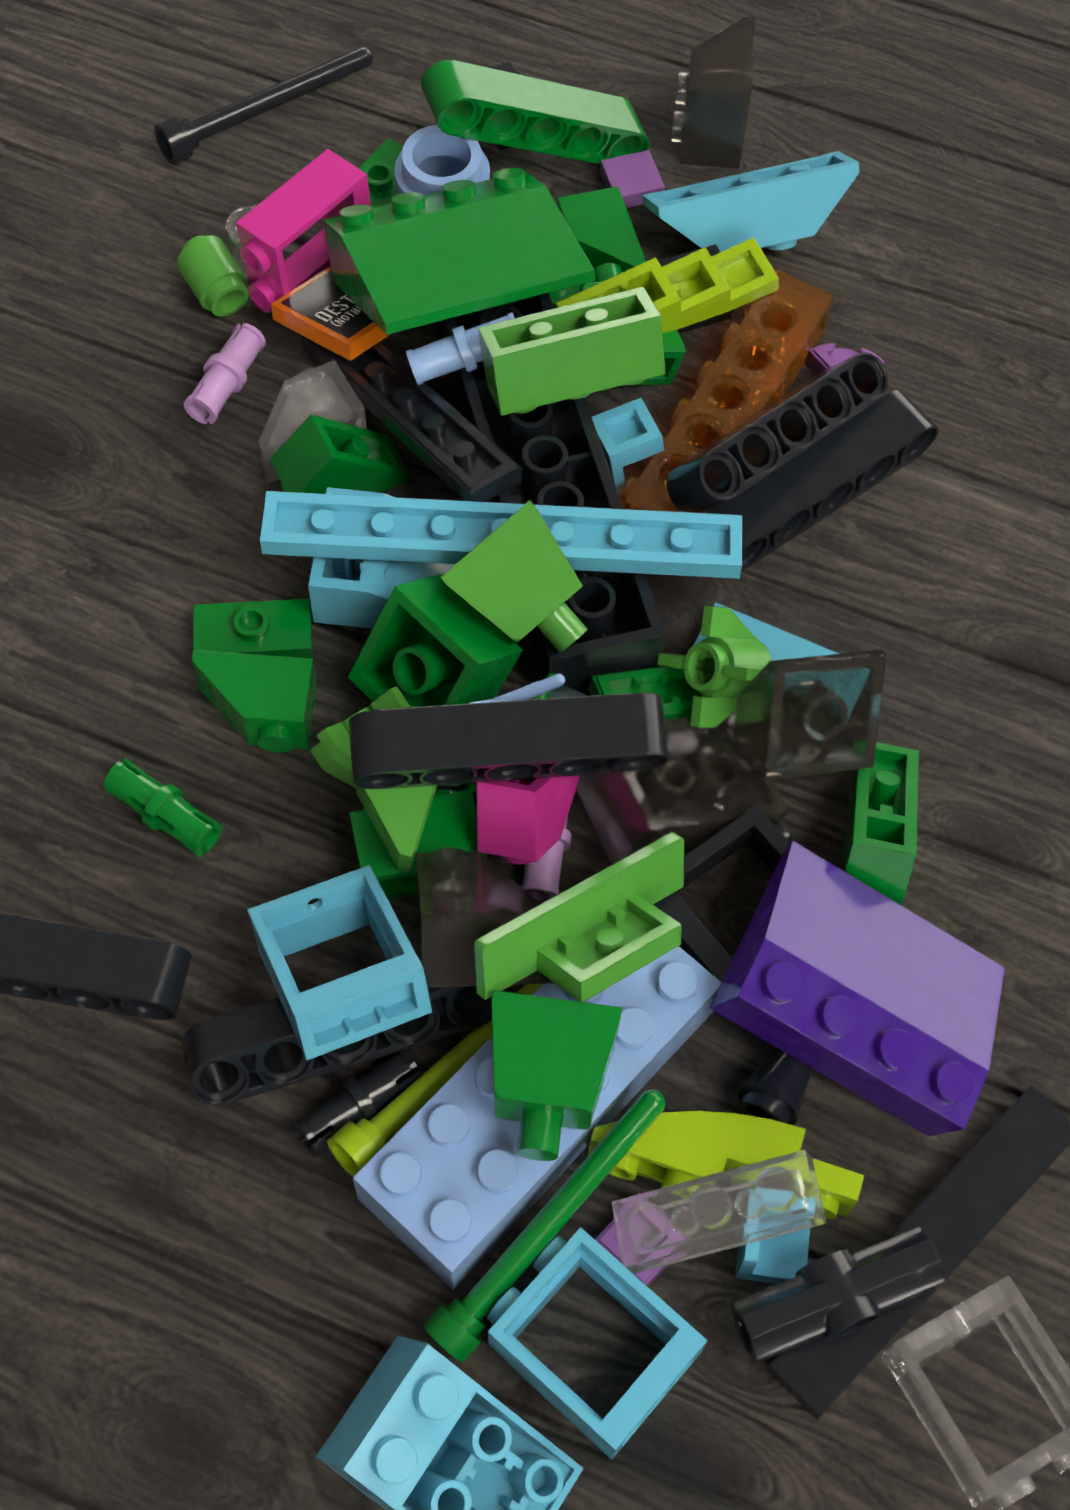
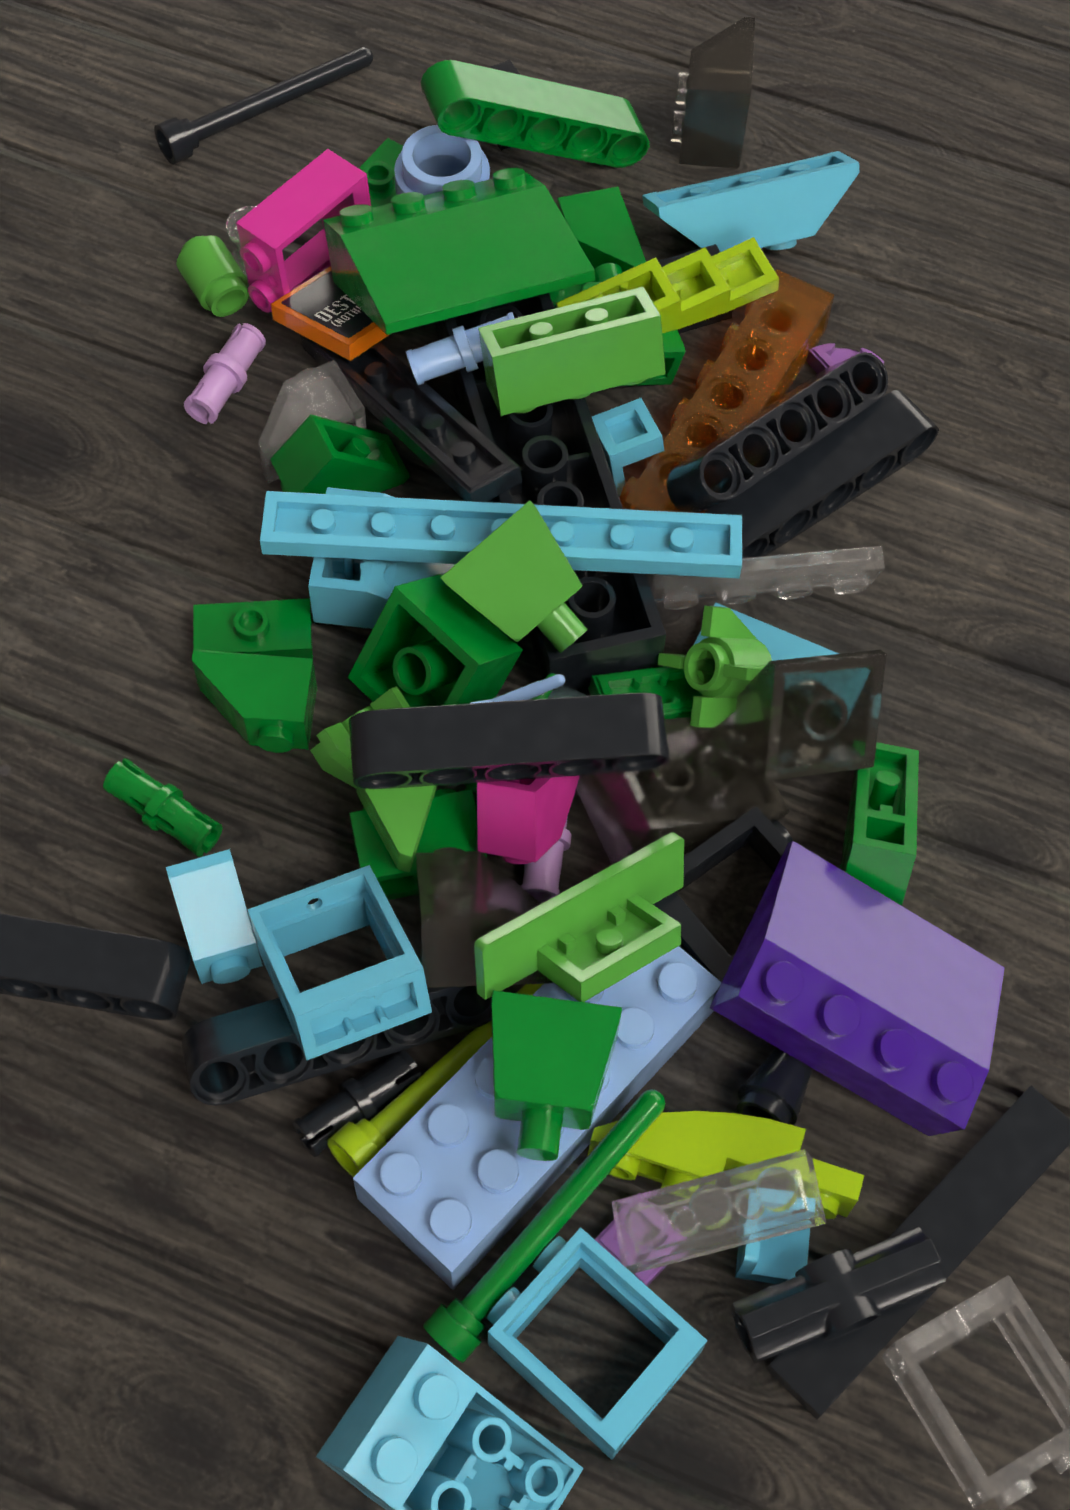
(214, 917): none -> medium azure slope
(634, 176): medium lavender tile -> none
(787, 574): none -> clear plate

